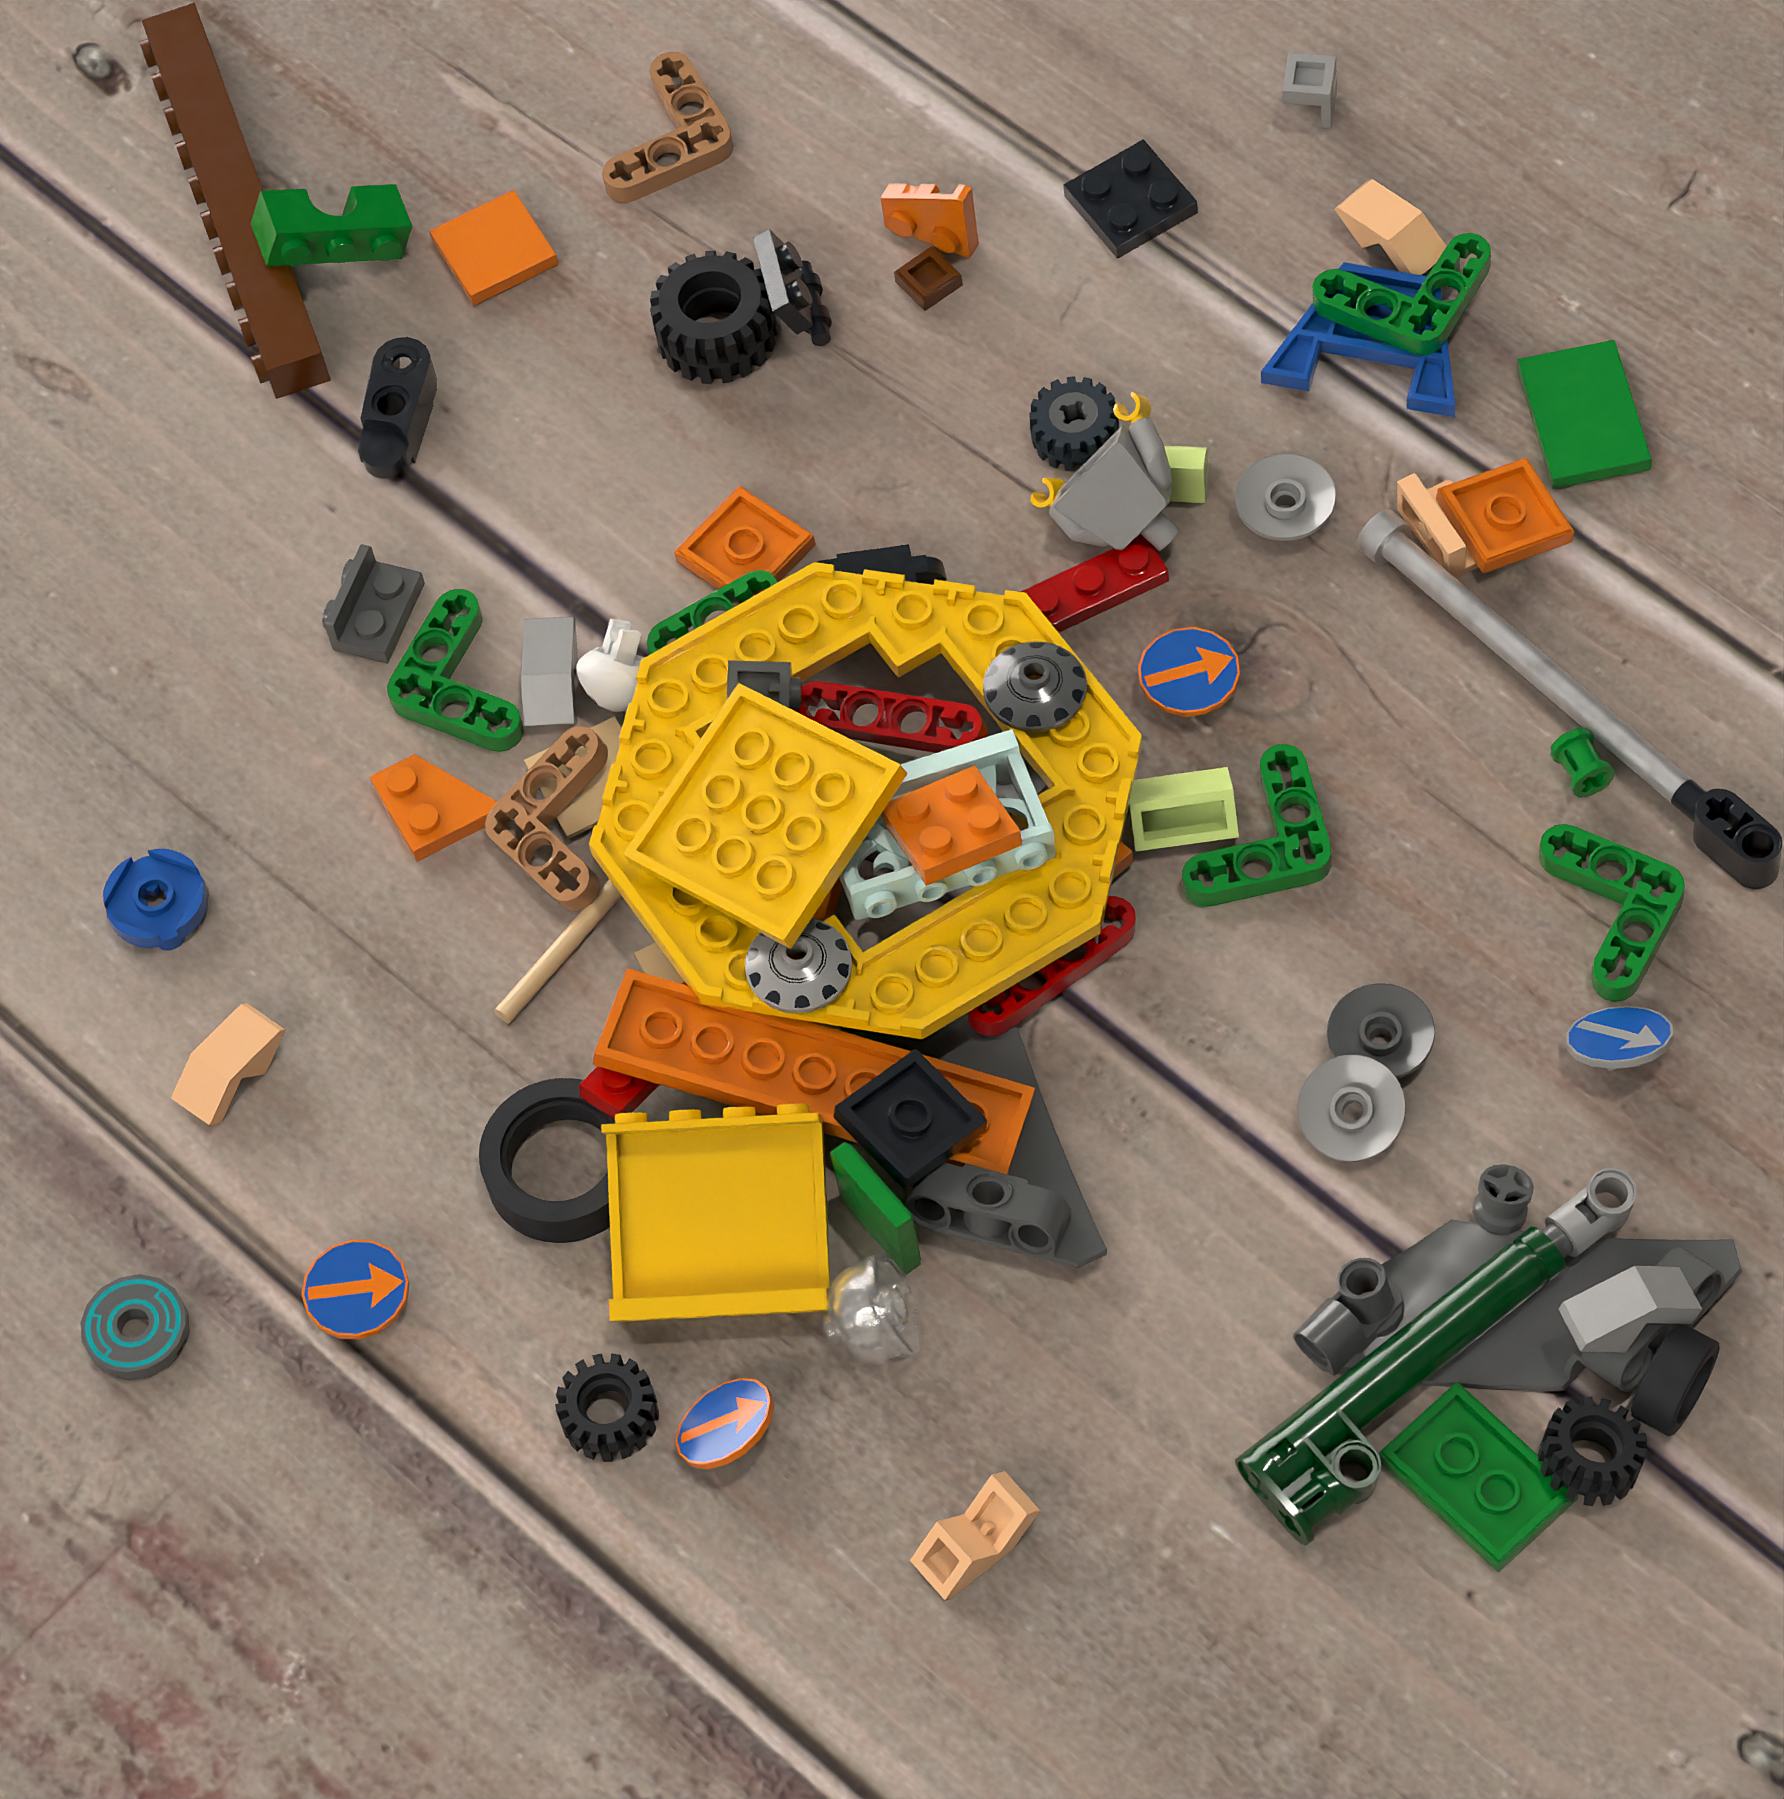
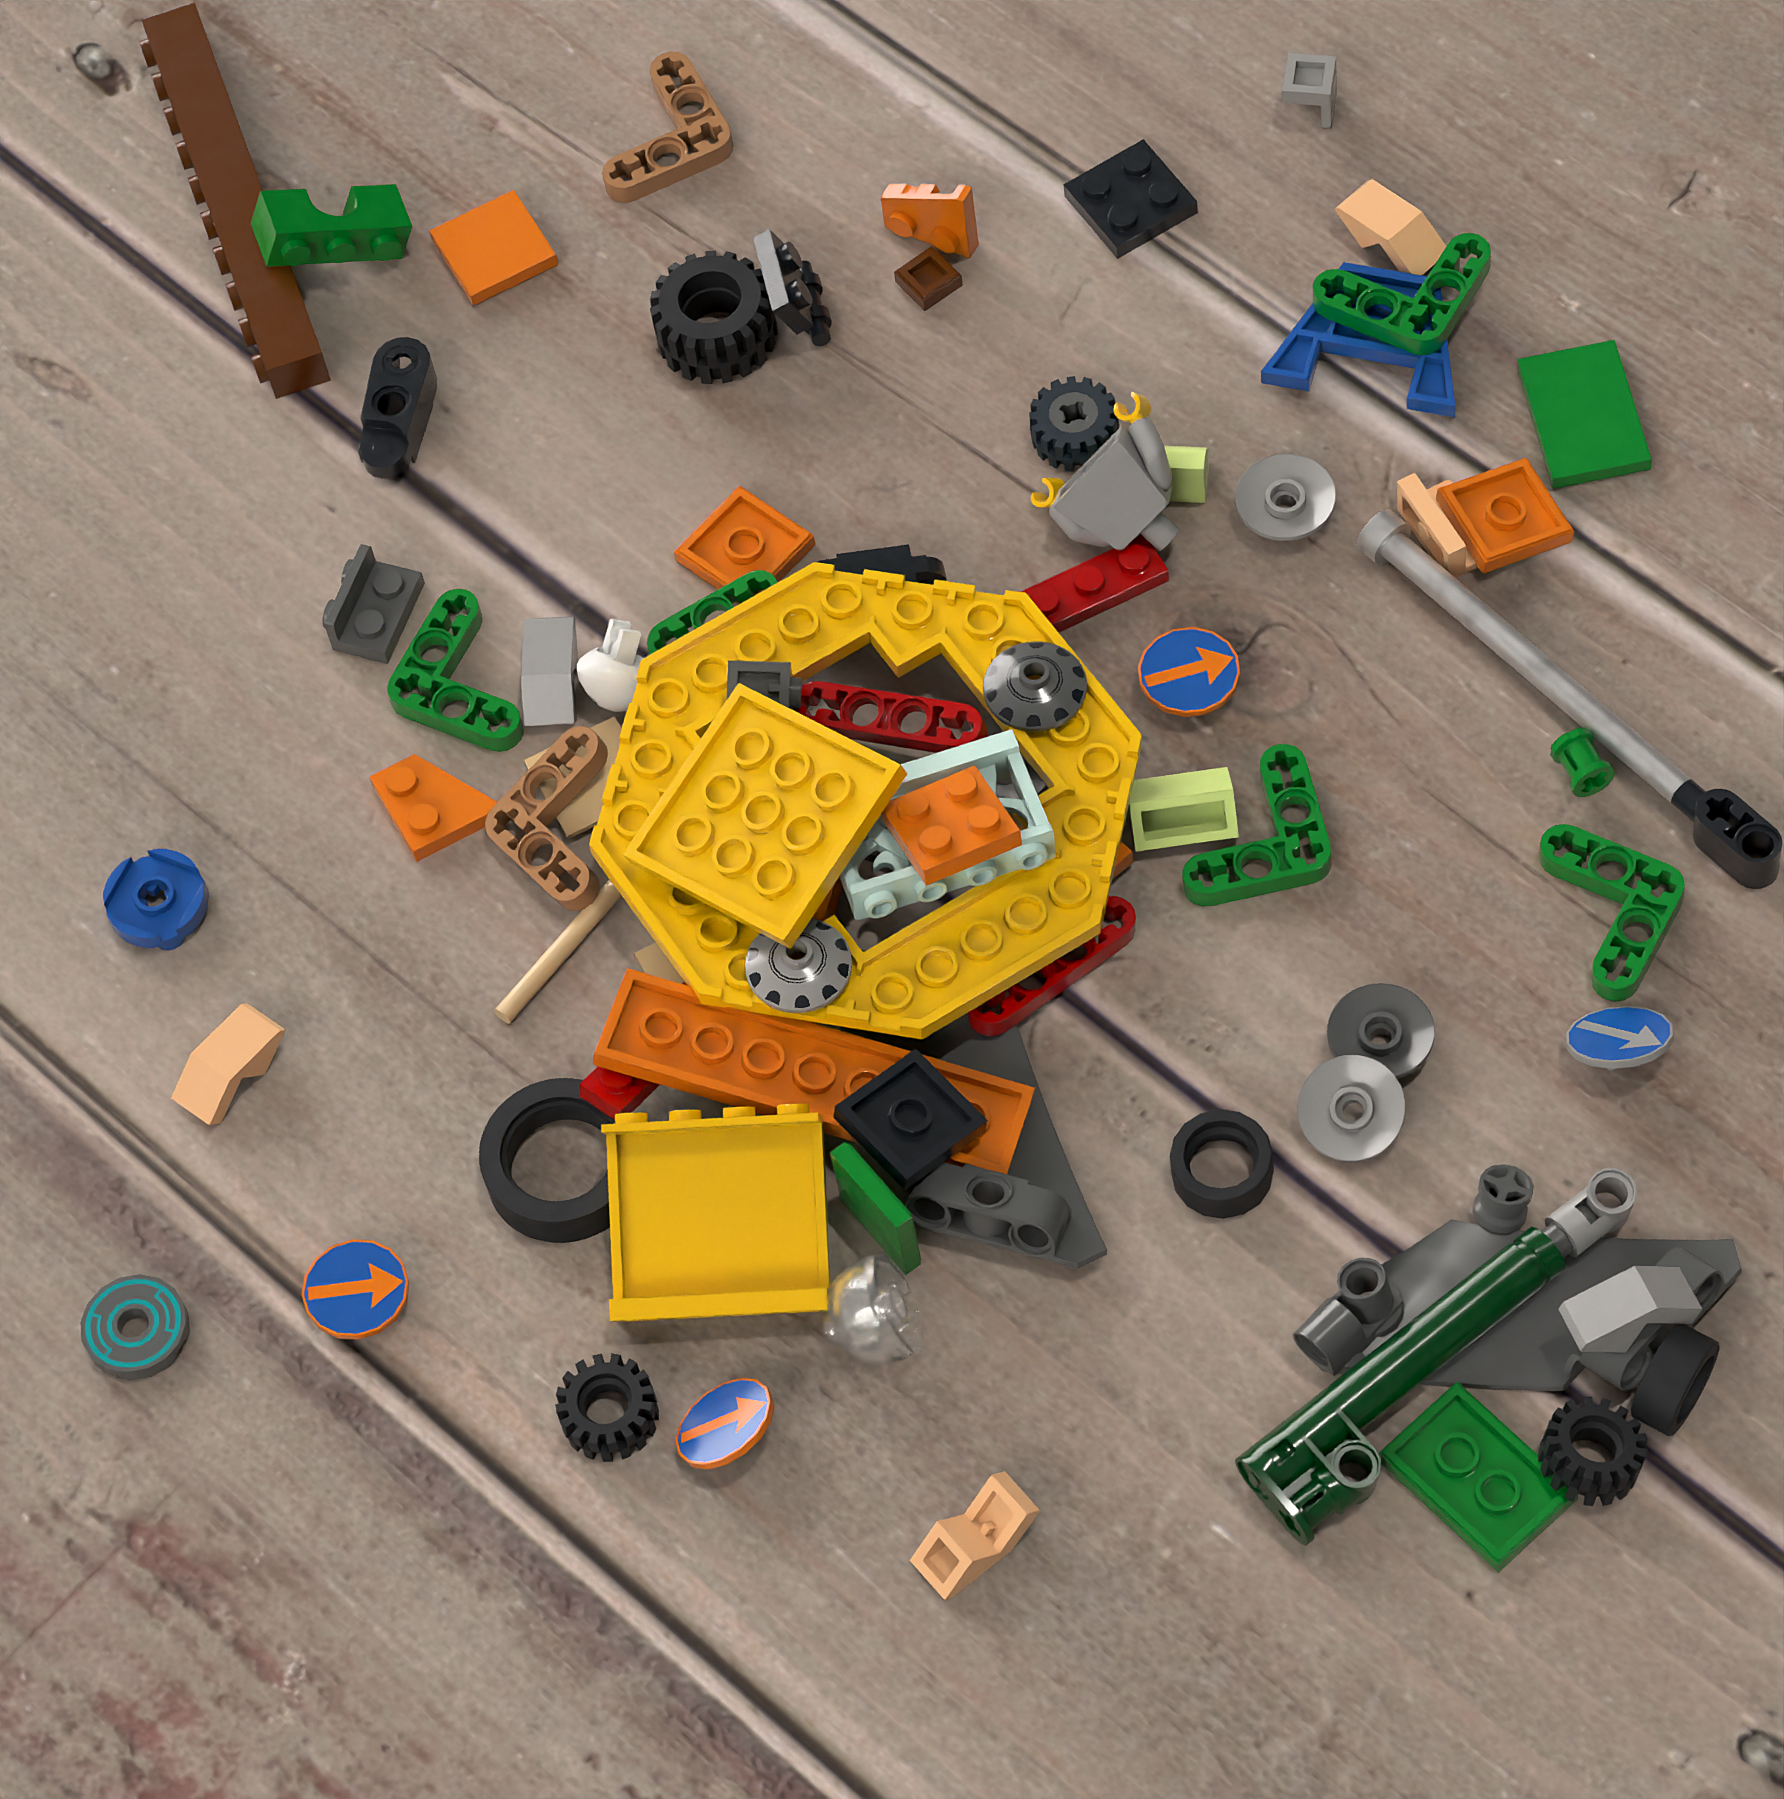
(1212, 1127): none -> black tyre

